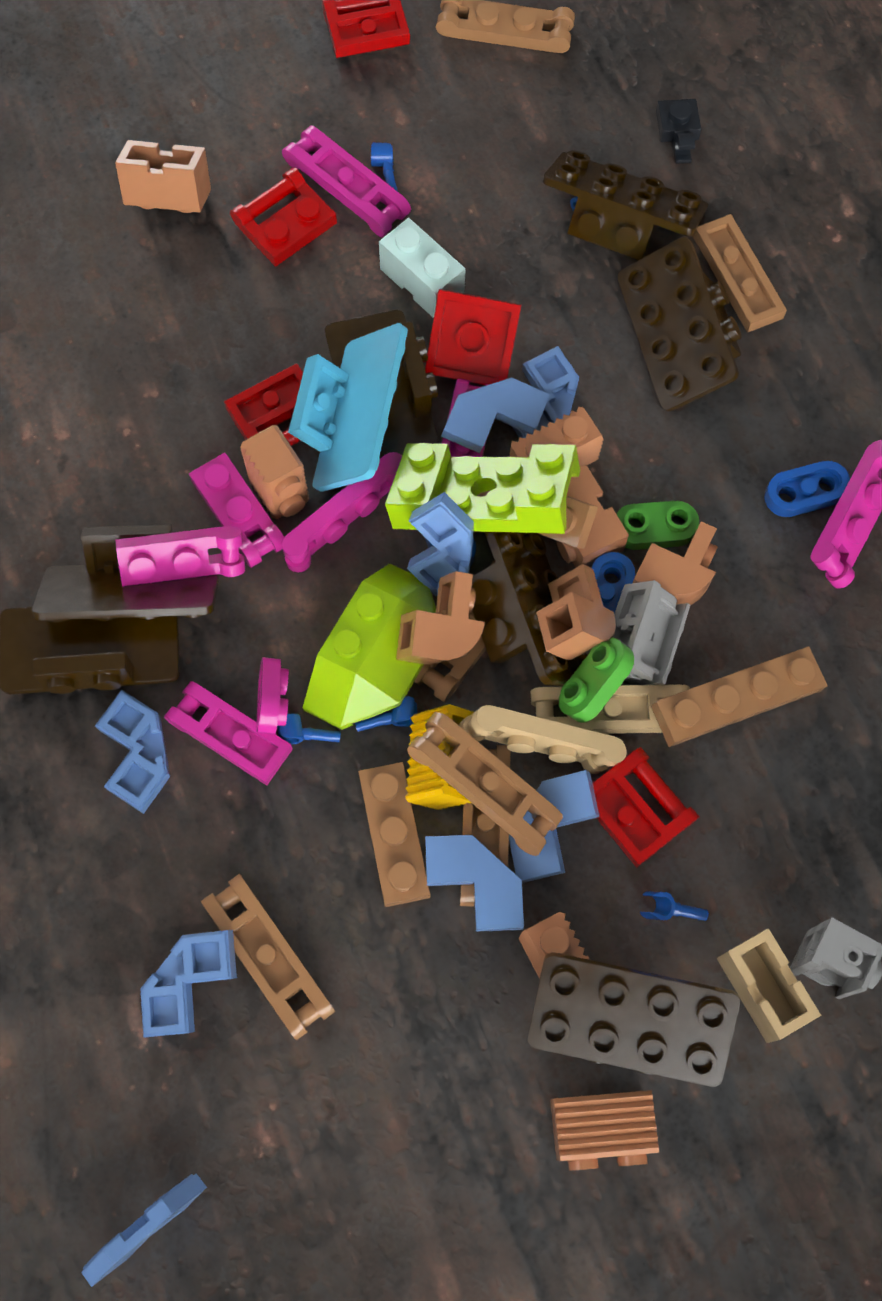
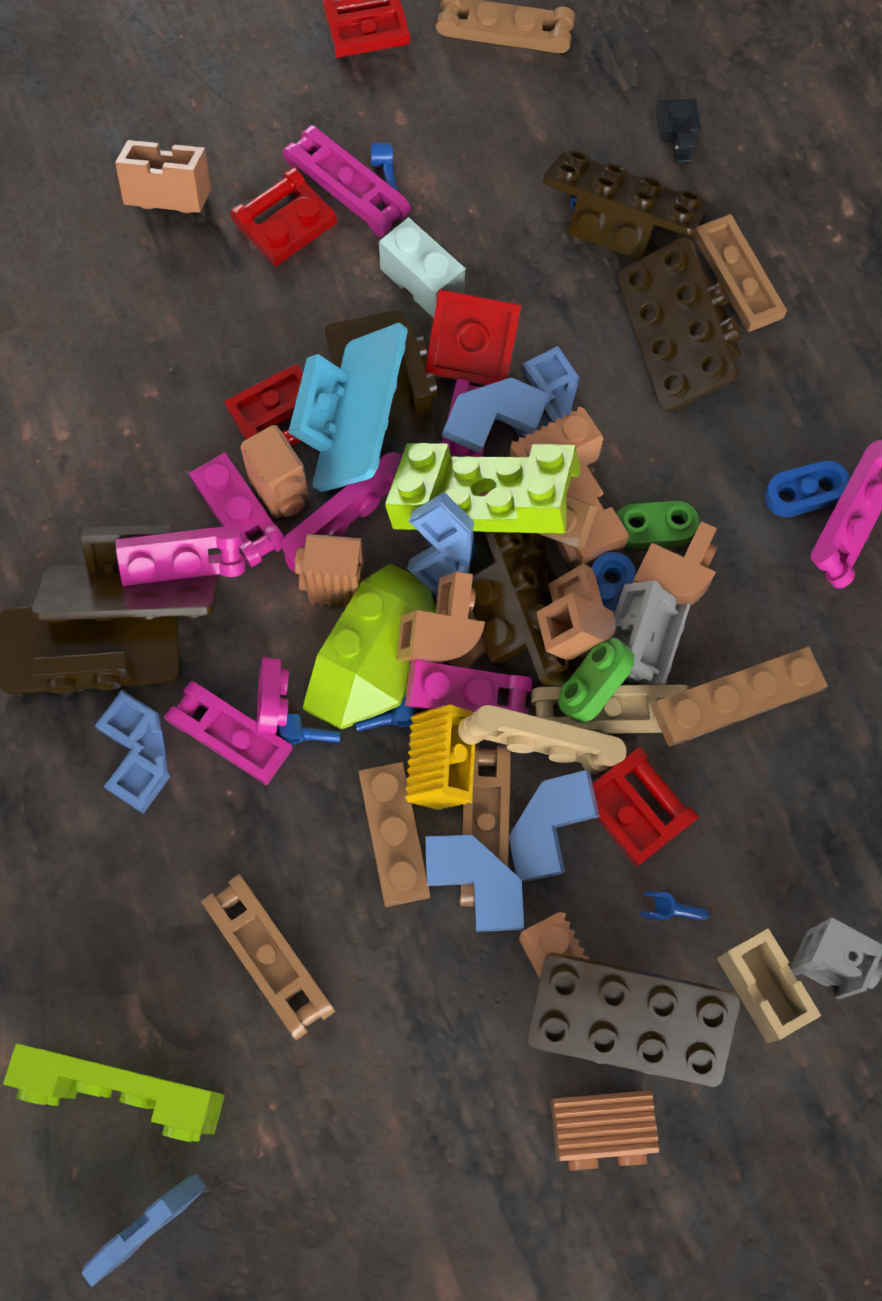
(48, 1076): none -> lime piece
(168, 991): medium blue tile -> none
(330, 569): none -> nougat brick
(438, 685): none -> dark pink plate
(486, 782): medium nougat plate -> none

